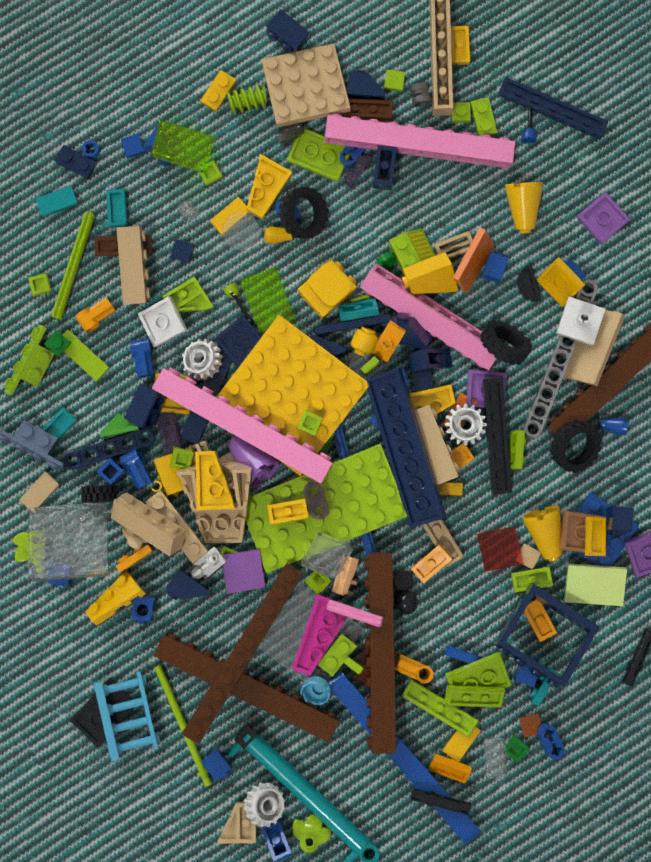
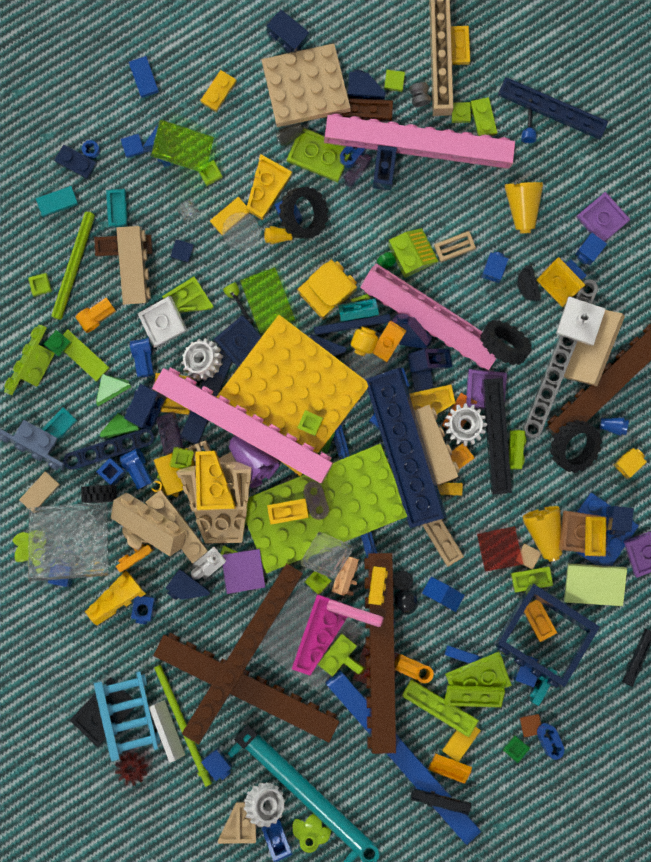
(110, 387): none -> slope
(127, 774): none -> clear red gear
(143, 77): none -> blue tile
(167, 731): none -> white tile
(247, 99): lime piece -> none
(316, 690): medium azure hair -> none
(369, 366): lime tile -> none
(377, 585): none -> yellow piece
(430, 276): yellow slope -> none
(431, 563): light orange plate -> none
(443, 594): none -> blue slope
(473, 260): orange tile -> none
(495, 758): clear plate -> none
(590, 249): none -> blue brick
(630, 462): none -> yellow brick

